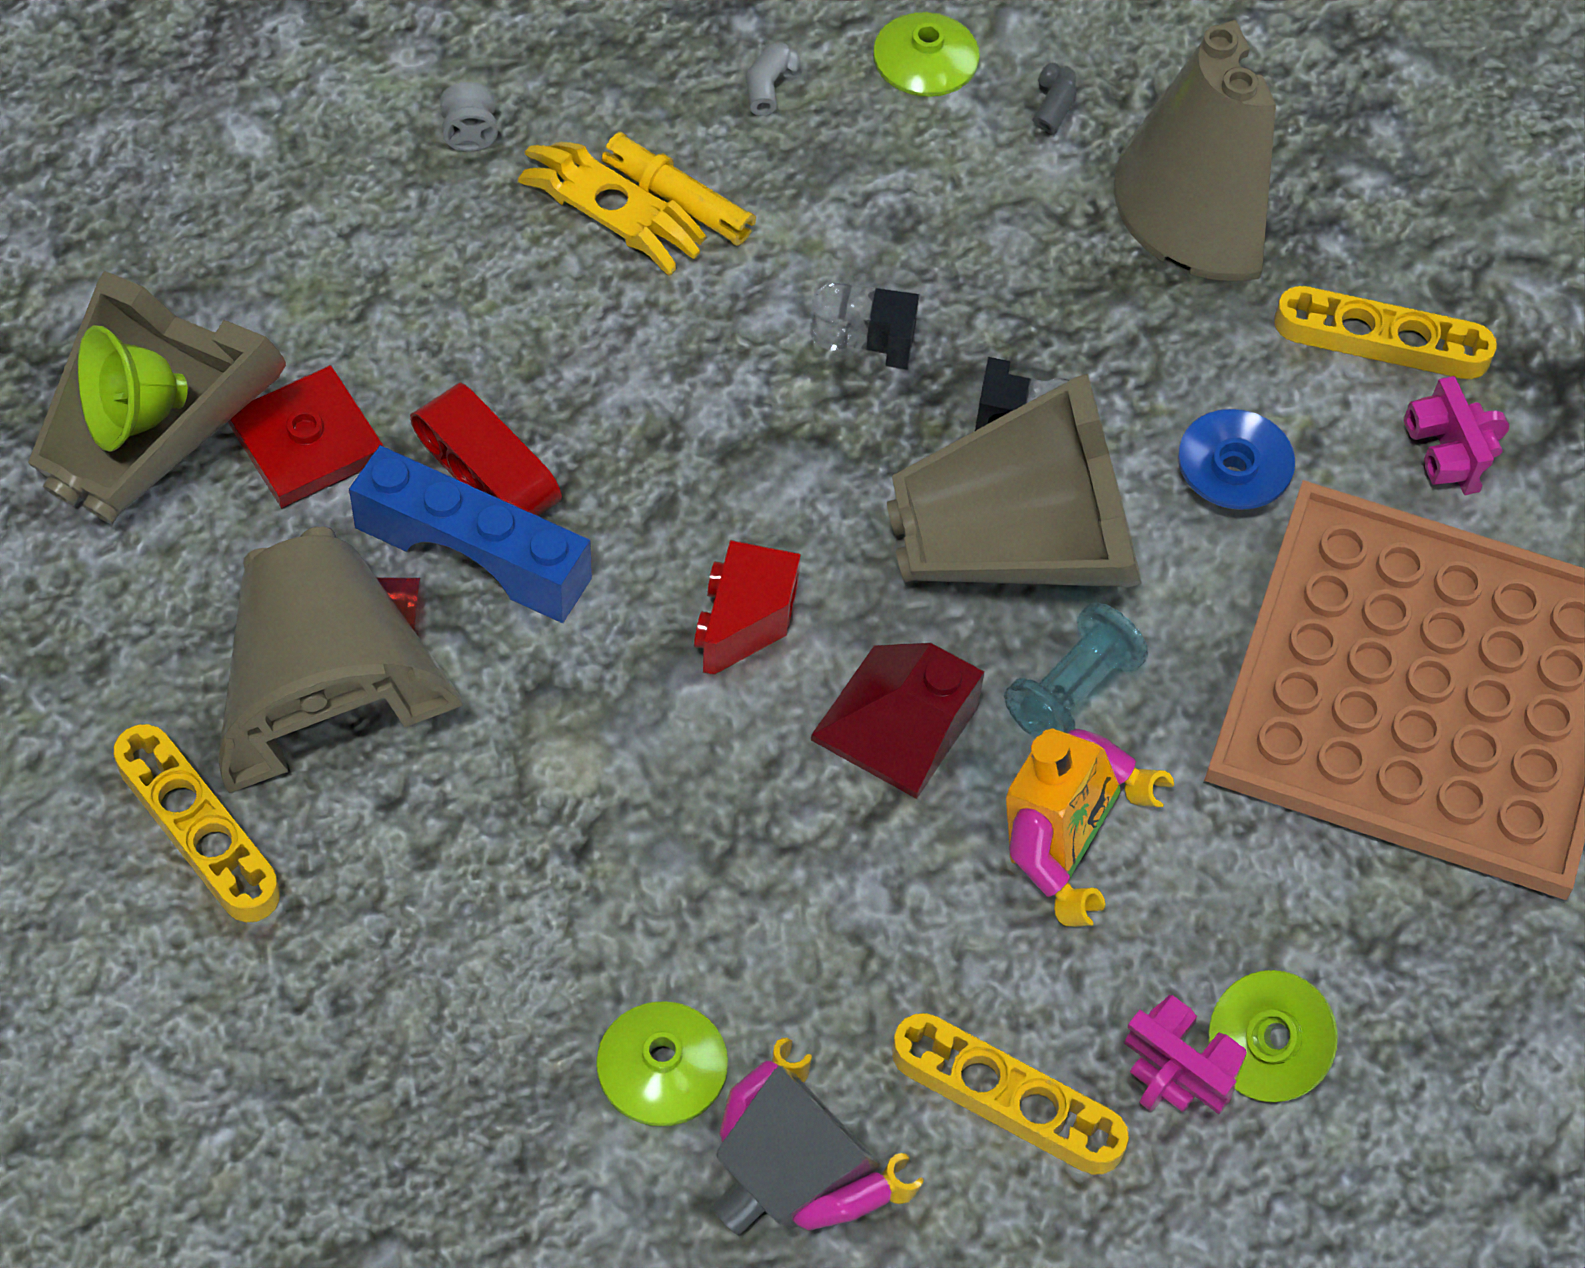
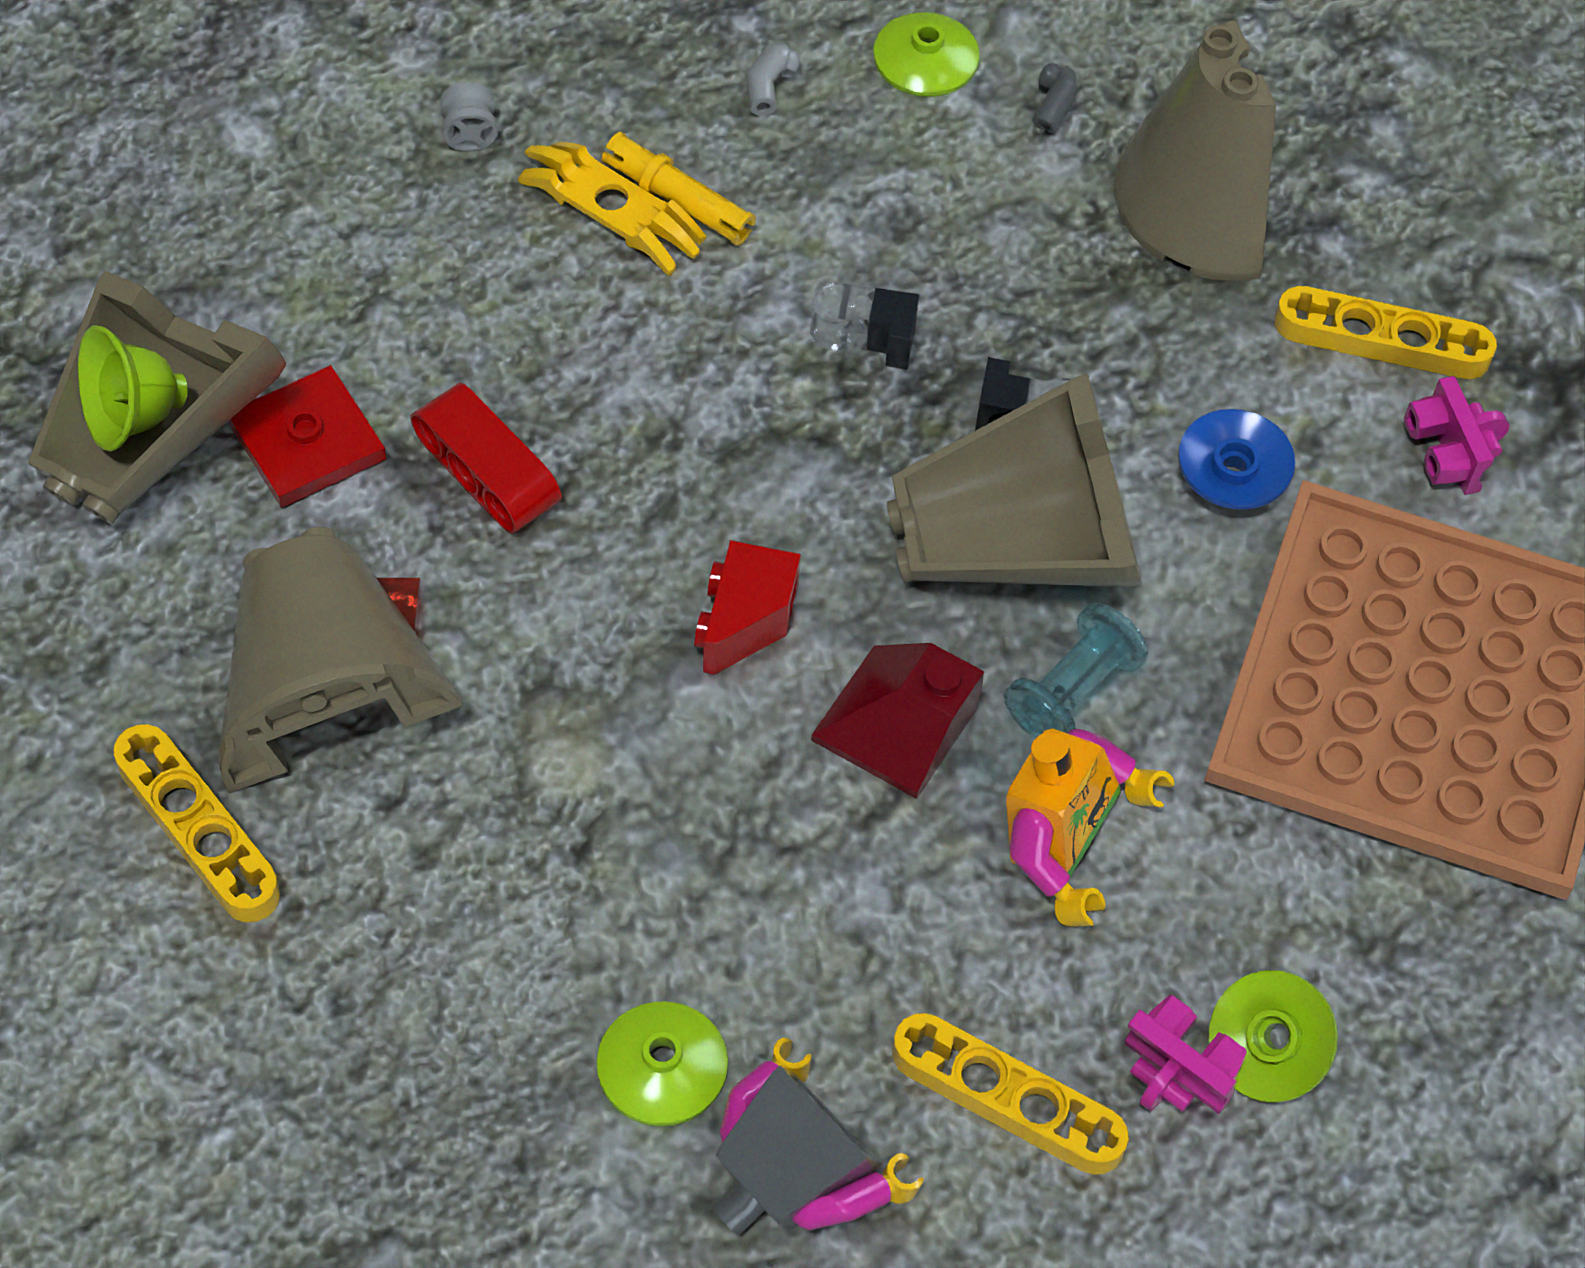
(526, 554): blue arch -> none

